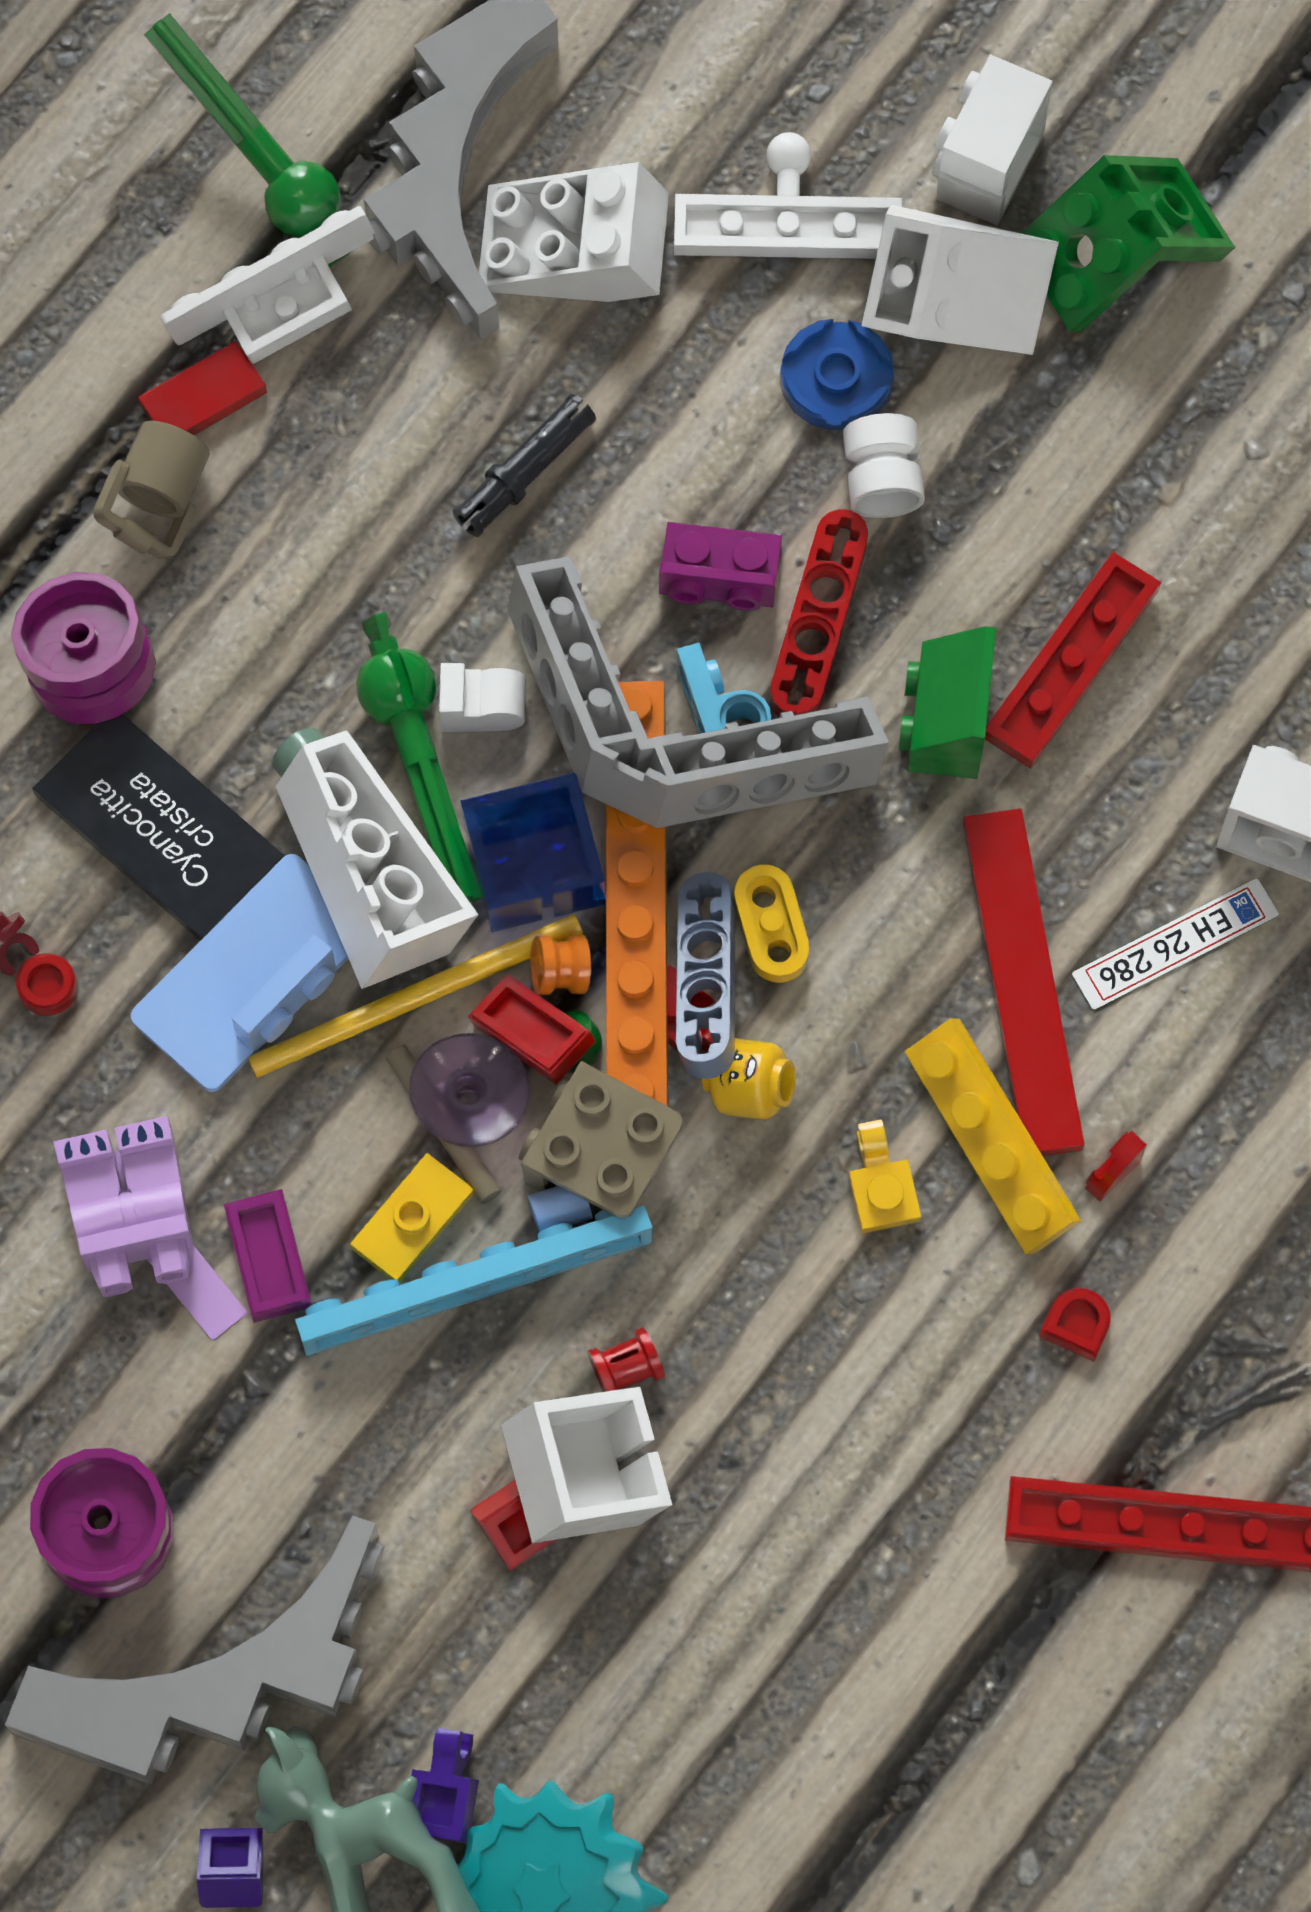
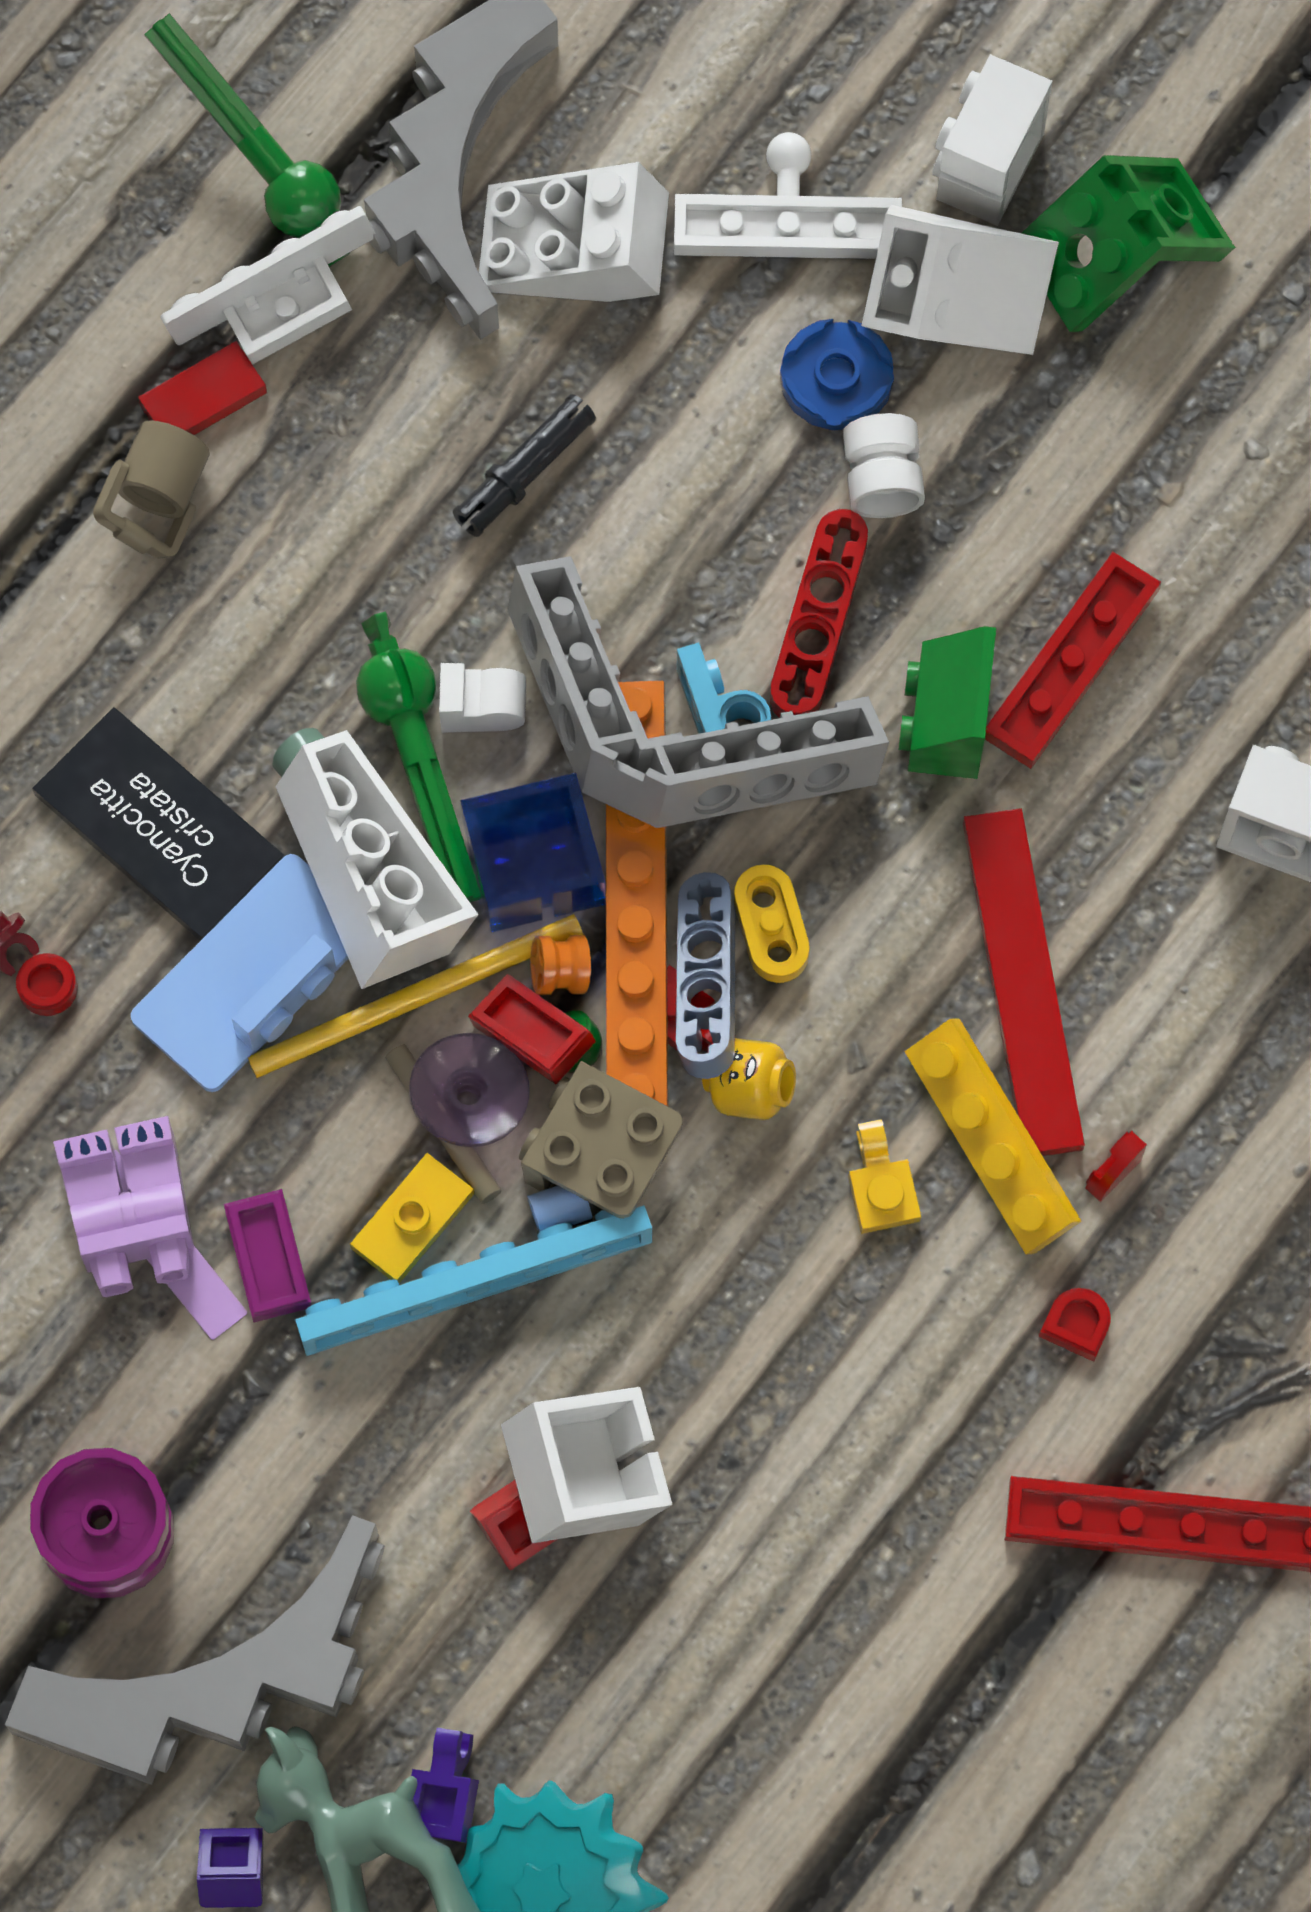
(84, 647): magenta wheel -> none
(626, 1362): red bush -> none
(719, 566): magenta bracket -> none
(1175, 944): white sticker -> none

